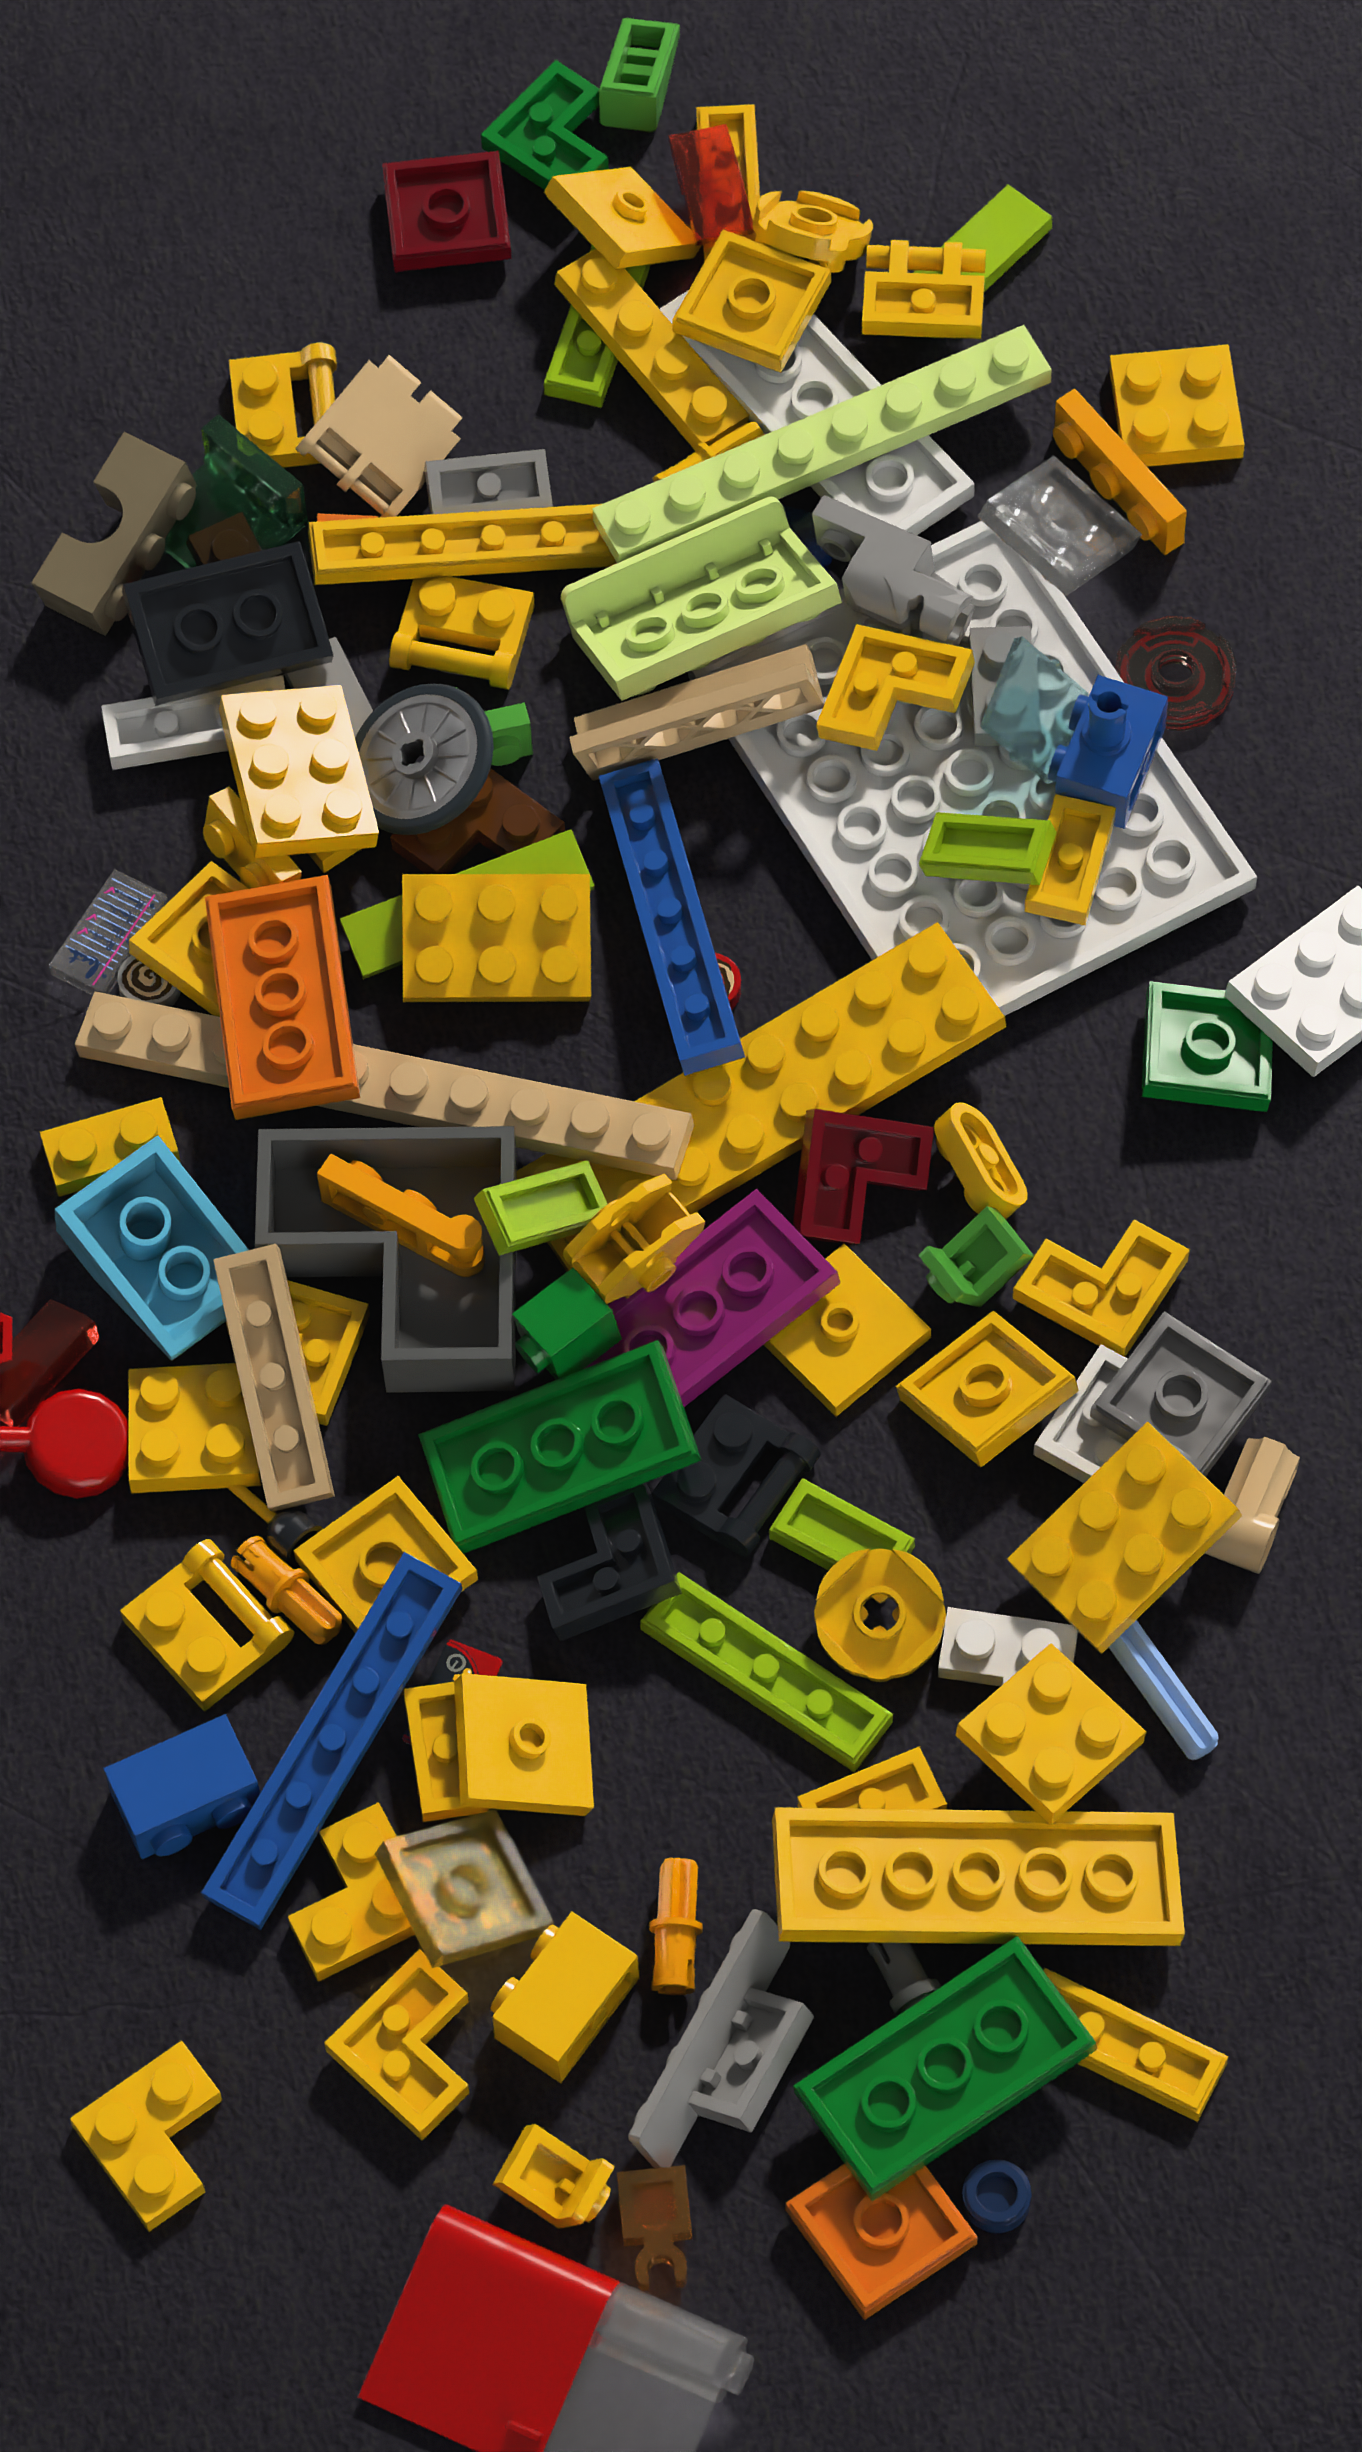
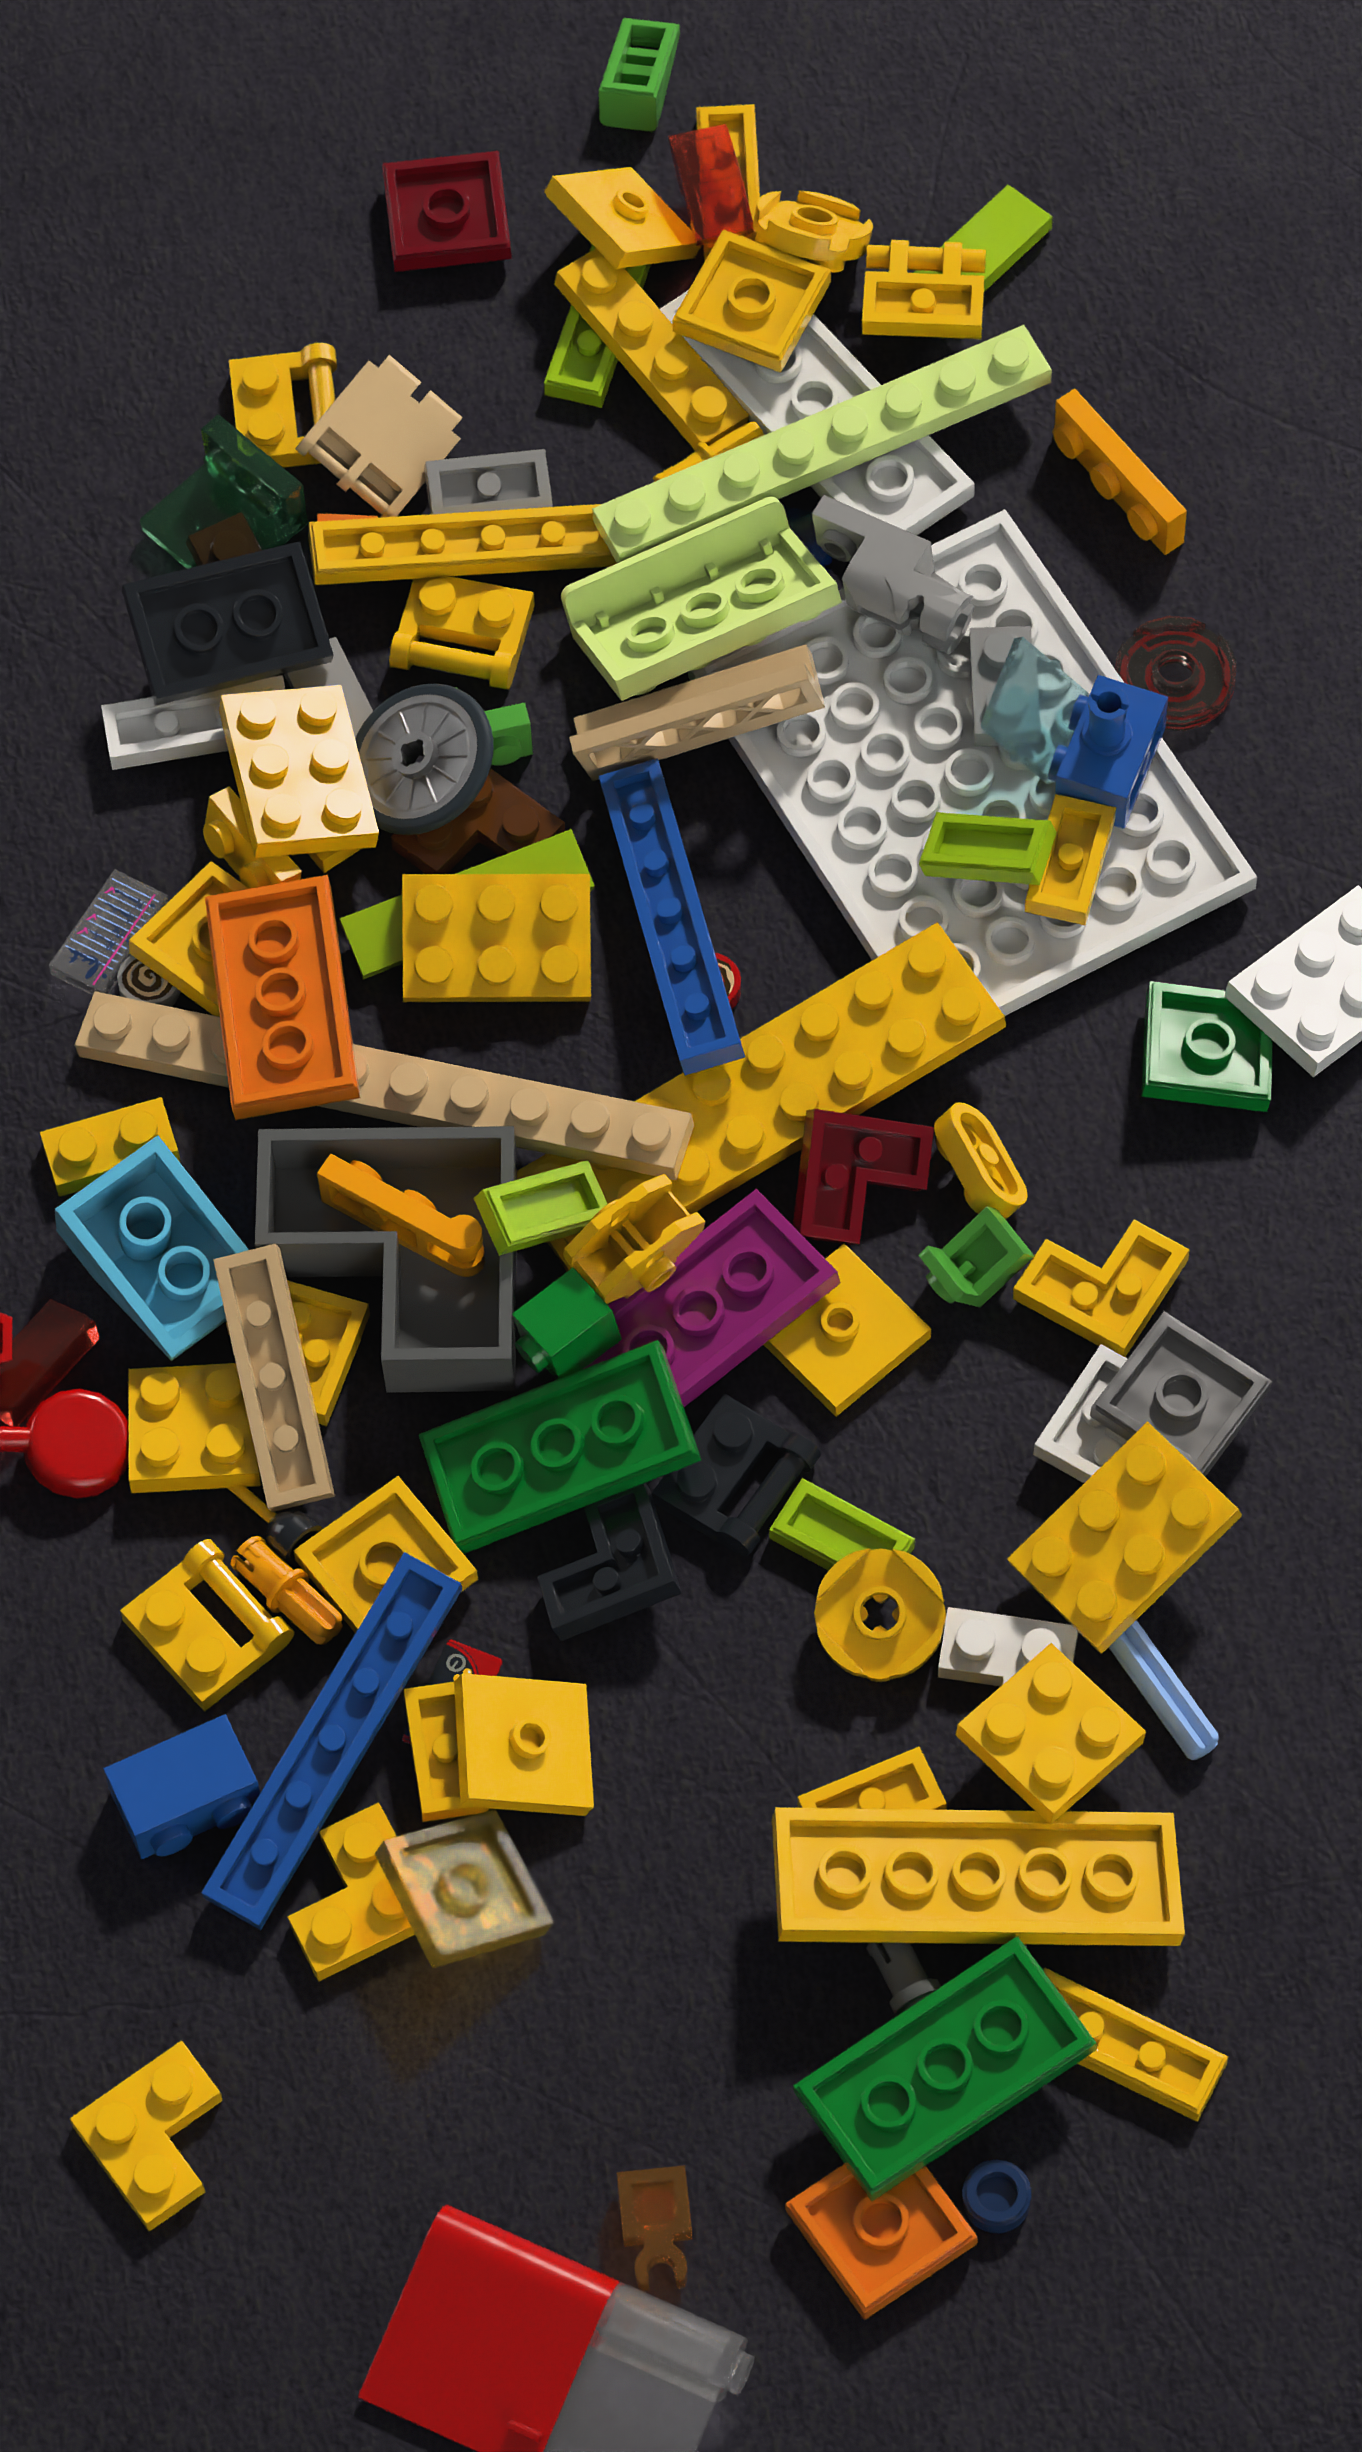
(89, 577): dark tan arch -> none
(388, 2049): yellow plate -> none
(538, 127): green plate -> none
(554, 2179): yellow bracket -> none
(564, 1995): yellow brick -> none
(676, 1928): light orange axle -> none
(729, 2050): light grey bracket -> none
(768, 1673): lime tile -> none
(888, 669): yellow plate -> none
(987, 1388): yellow plate -> none
(1059, 525): clear plate -> none
(1177, 405): yellow plate -> none
(1258, 1491): tan piece -> none

